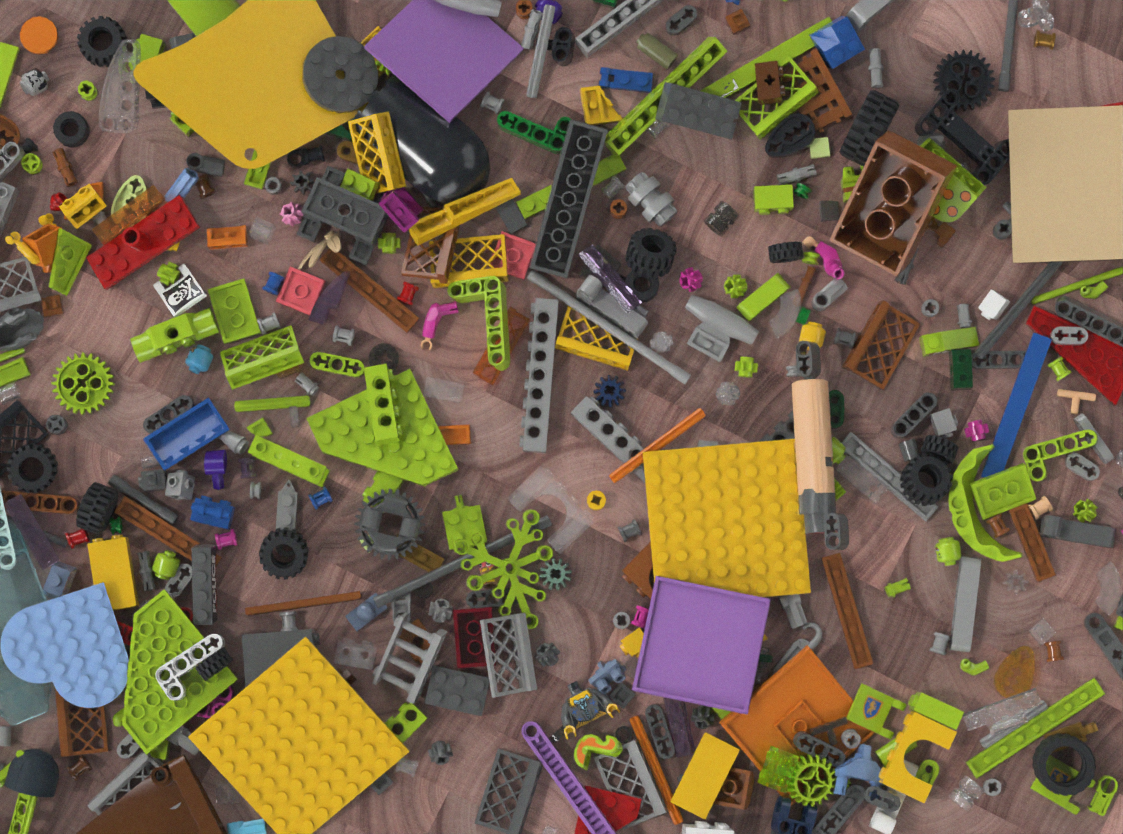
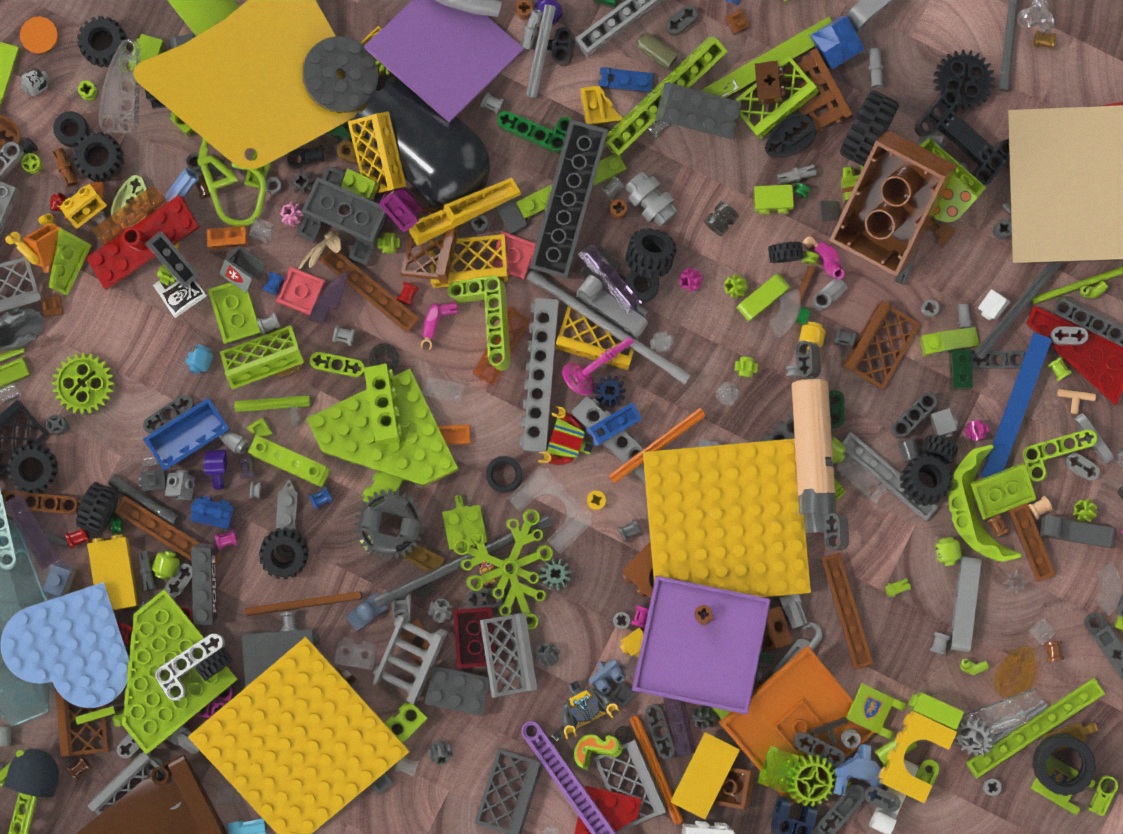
(92, 142): none -> black tyre
(95, 715): none -> lime tile
(159, 340): lime brick -> none
(161, 750): lime slope -> none
(171, 259): none -> dark grey brick
(230, 178): none -> lime piece
(247, 262): none -> piece
(307, 384): light grey pin -> none
(474, 221): none -> dark grey bush
(518, 474): none -> black tyre
(566, 440): none -> torso
(584, 373): none -> dark pink dish
(614, 424): none -> blue plate
(699, 610): none -> dark orange bush
(717, 327): light grey plate -> none
(776, 631): none -> dark orange brick
(819, 148): yellowish green tile -> none
(959, 794): clear wheel -> none
(974, 736): none -> light grey gear

